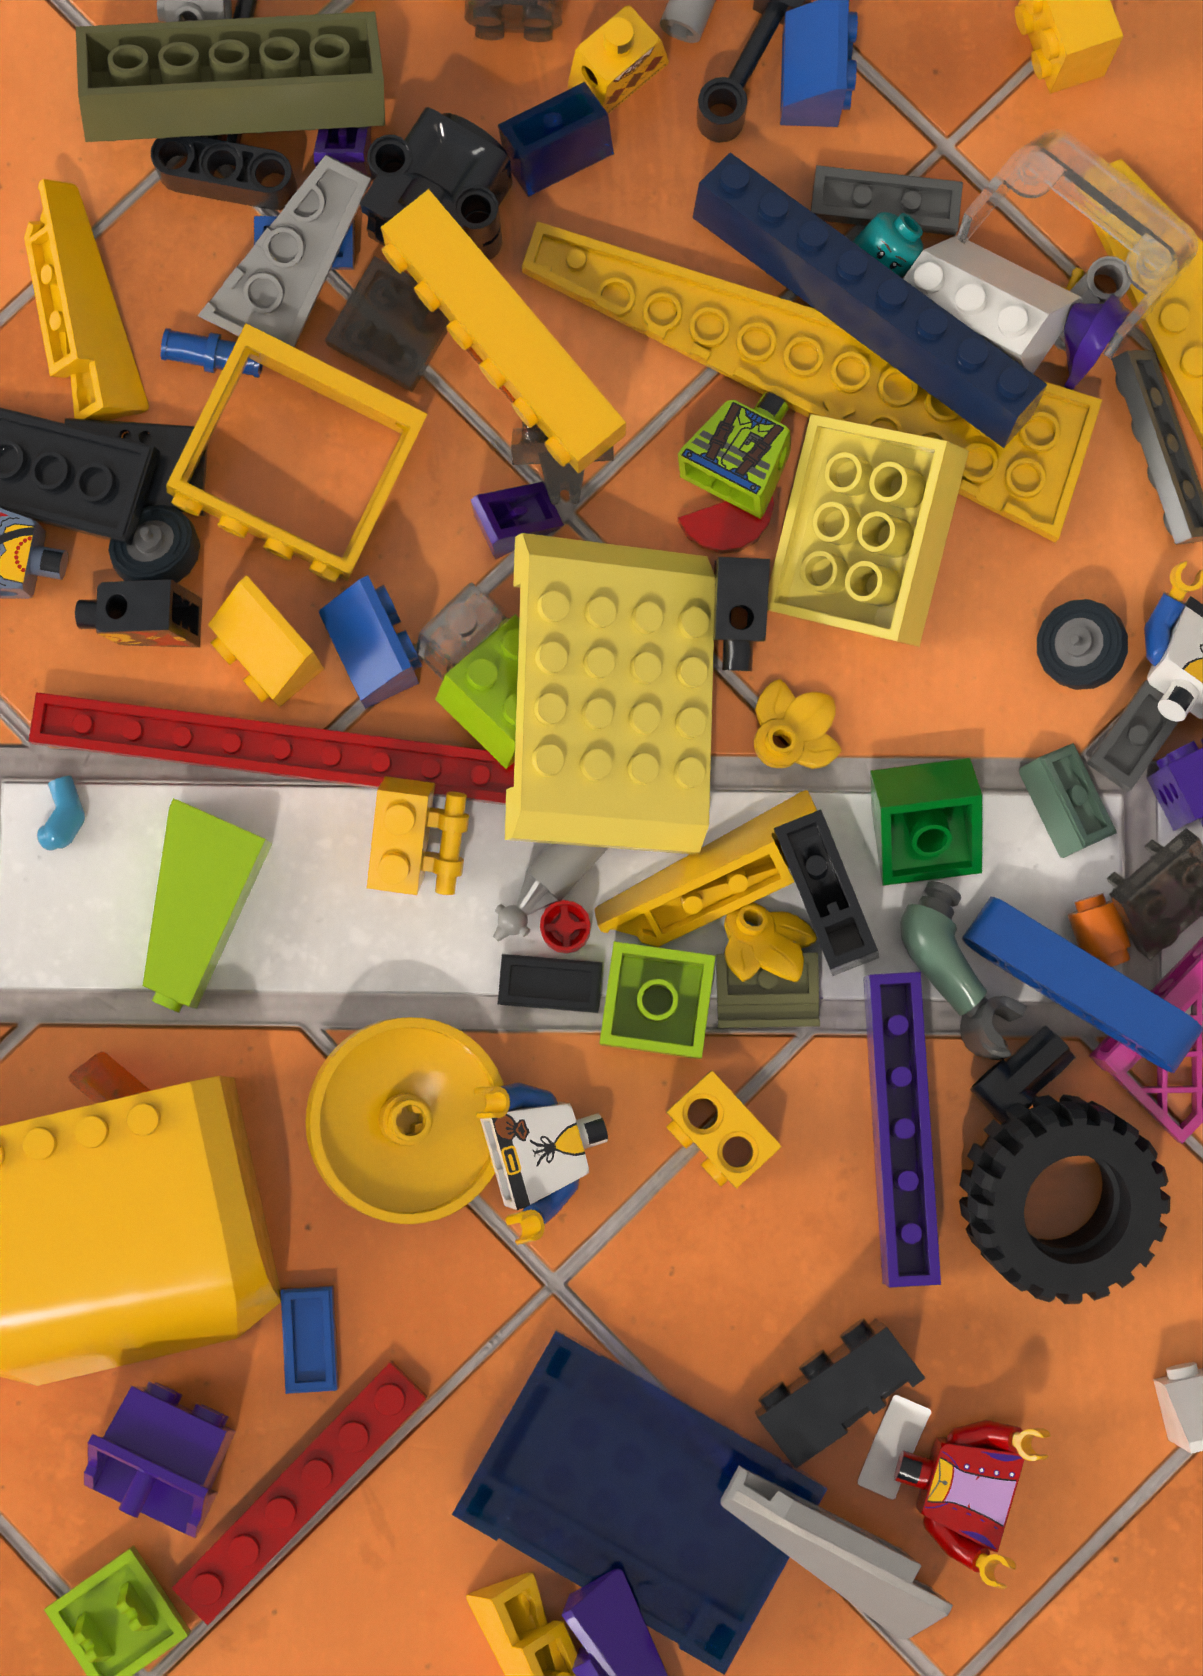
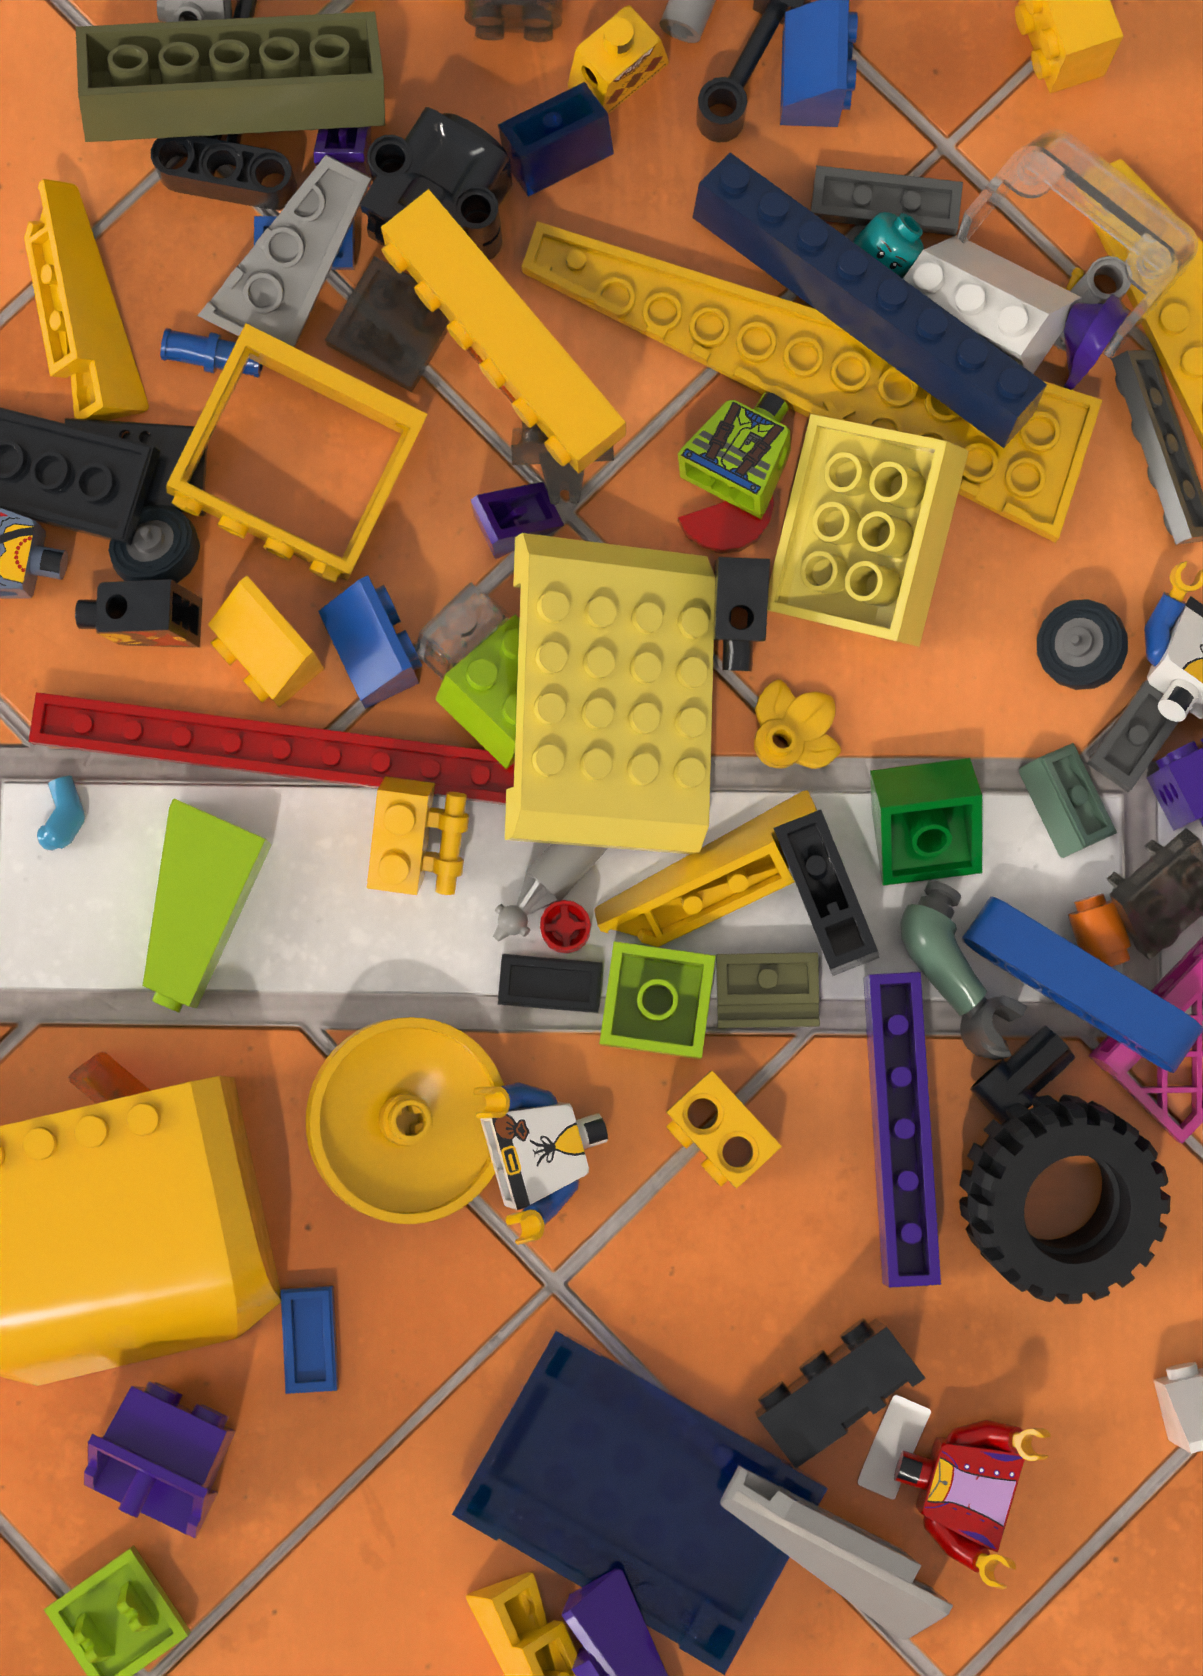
(299, 1492): red plate -> none
(768, 945): yellow plate -> none

